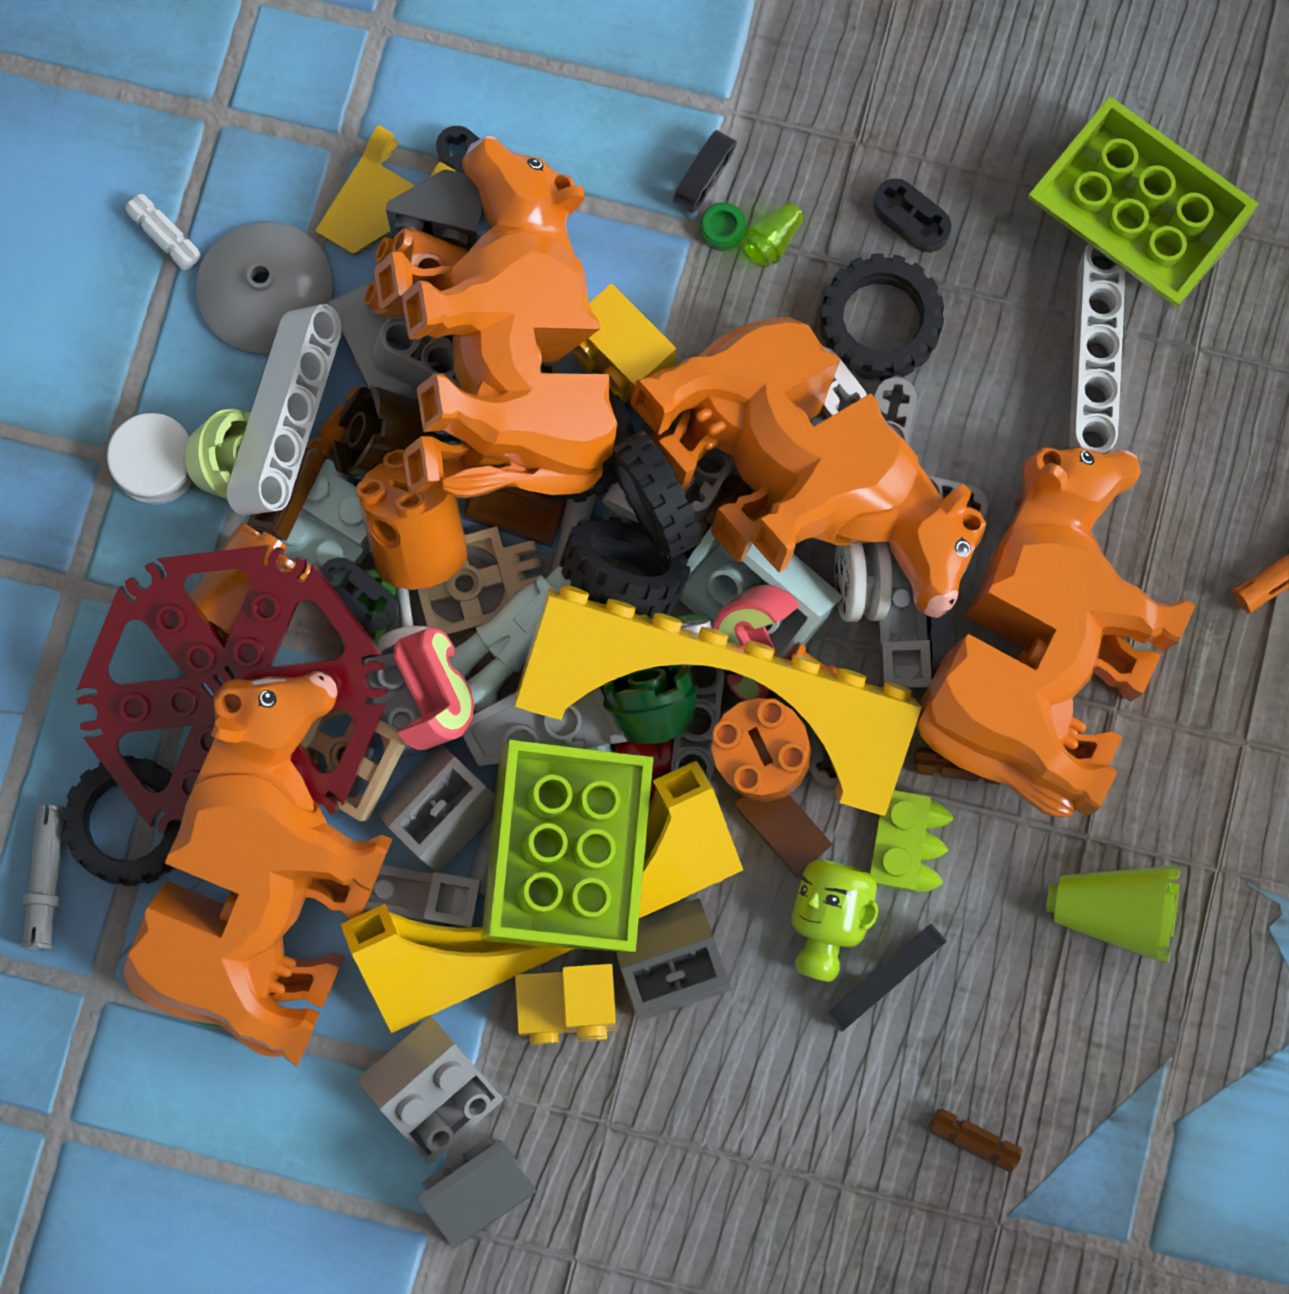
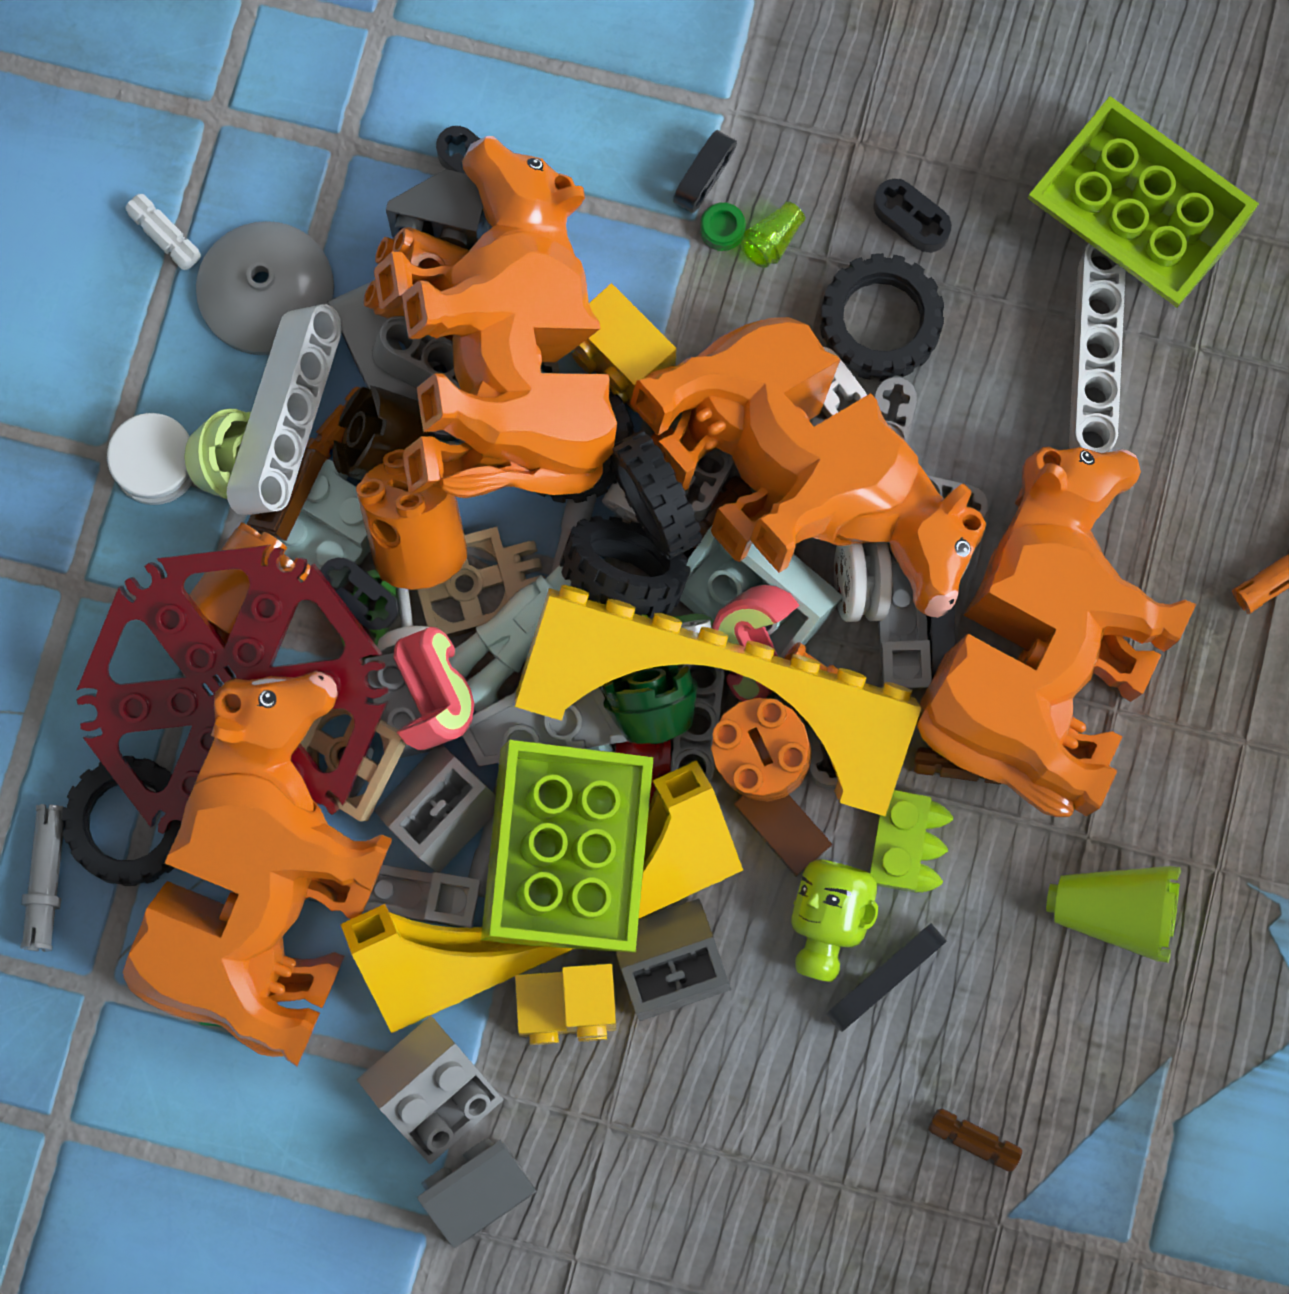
(359, 210): yellow flag -> none
(517, 513): reddish brown tile -> none

